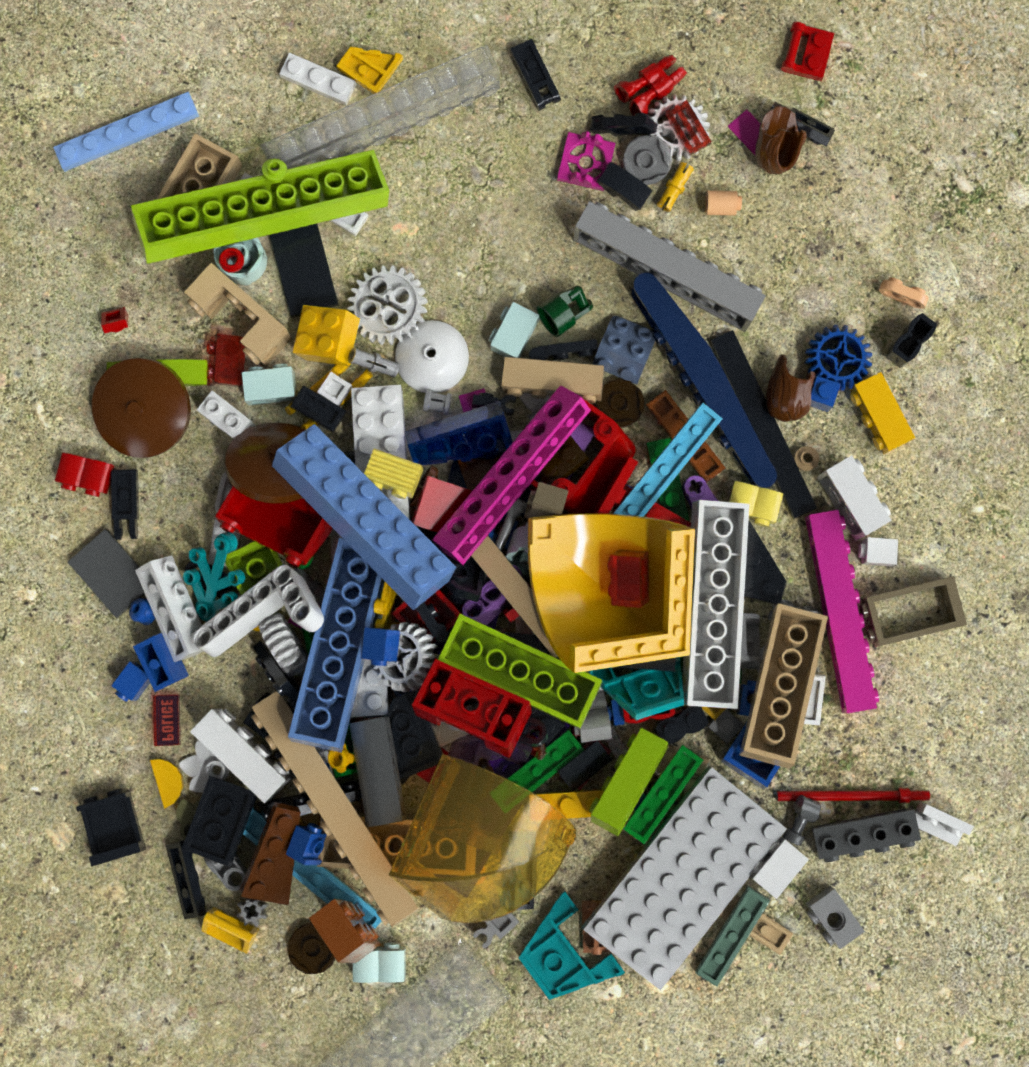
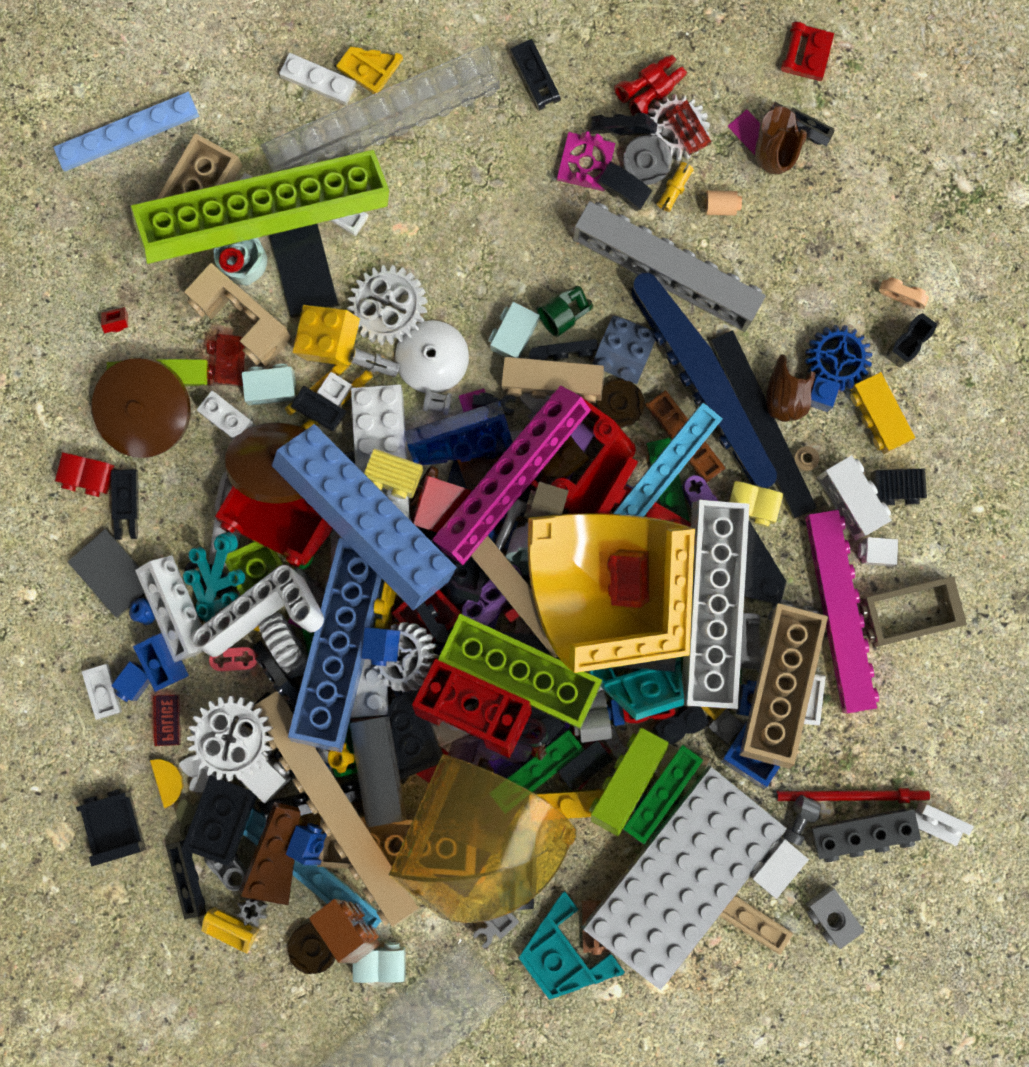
(100, 692): none -> white plate
(208, 731): none -> white gear
(235, 666): none -> coral beam
(274, 176): lime plate -> none
(732, 936): sand green tile -> none
(900, 485): none -> black brick

